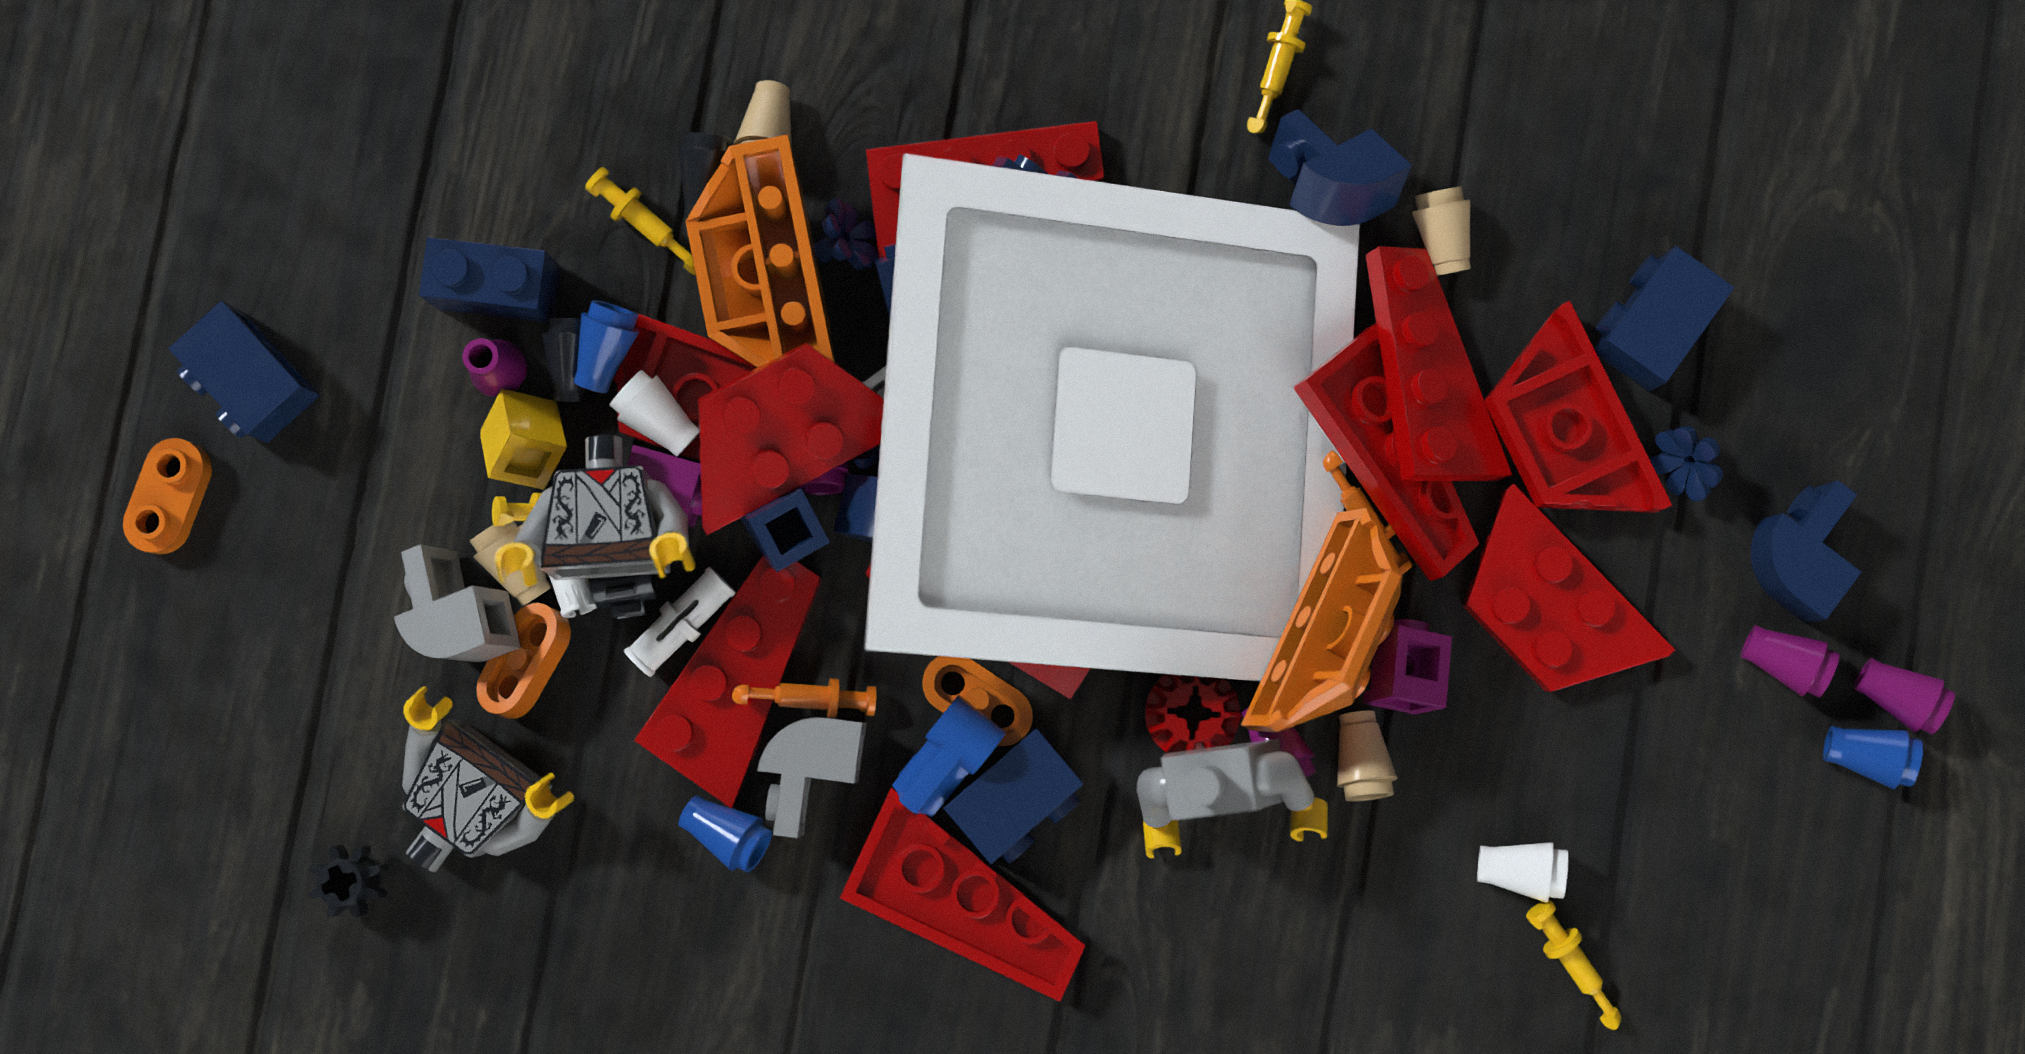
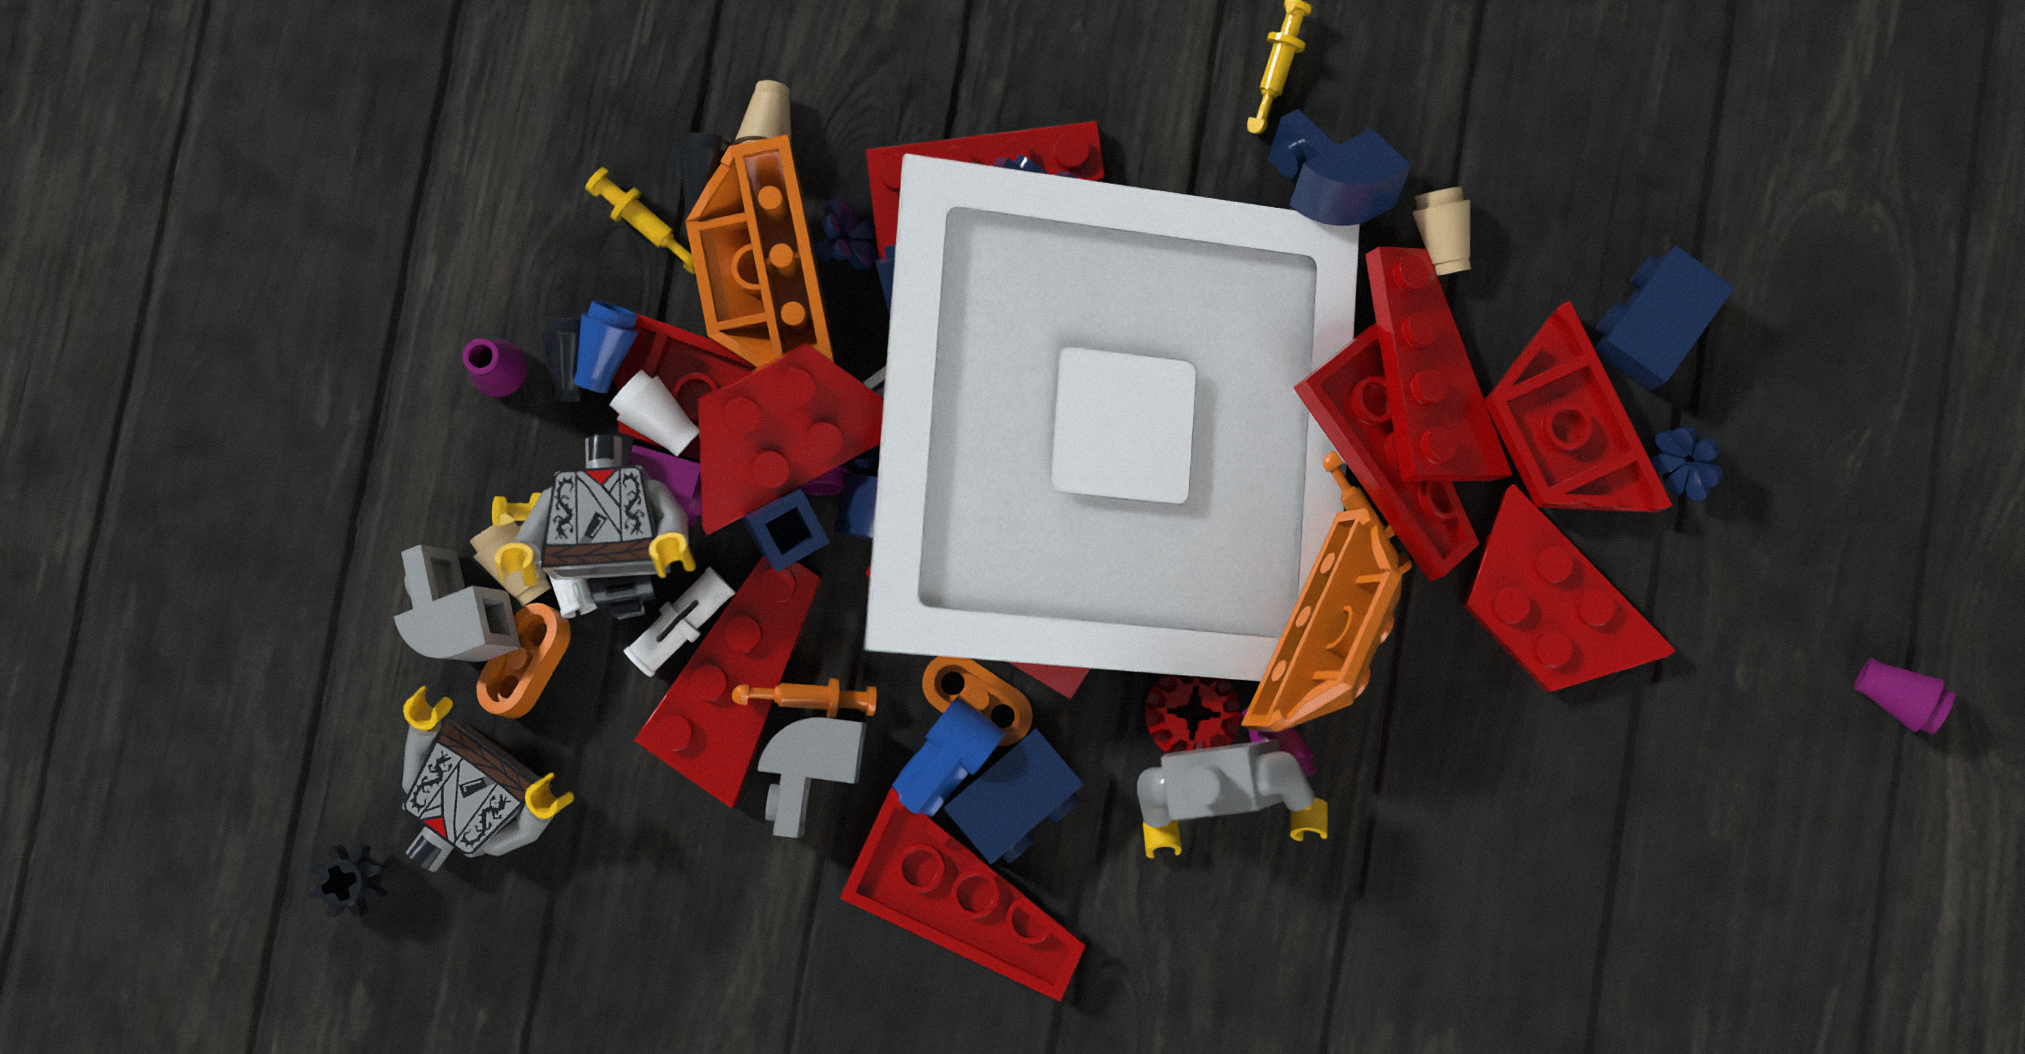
(171, 498): orange plate -> none
(242, 373): dark blue brick -> none
(489, 279): dark blue brick -> none
(522, 439): yellow panel -> none
(727, 833): blue cone -> none
(1363, 758): tan cone -> none
(1410, 669): magenta brick -> none
(1525, 869): white cone -> none
(1565, 947): yellow piece -> none
(1792, 659): magenta cone -> none
(1793, 559): dark blue brick -> none
(1877, 754): blue cone -> none

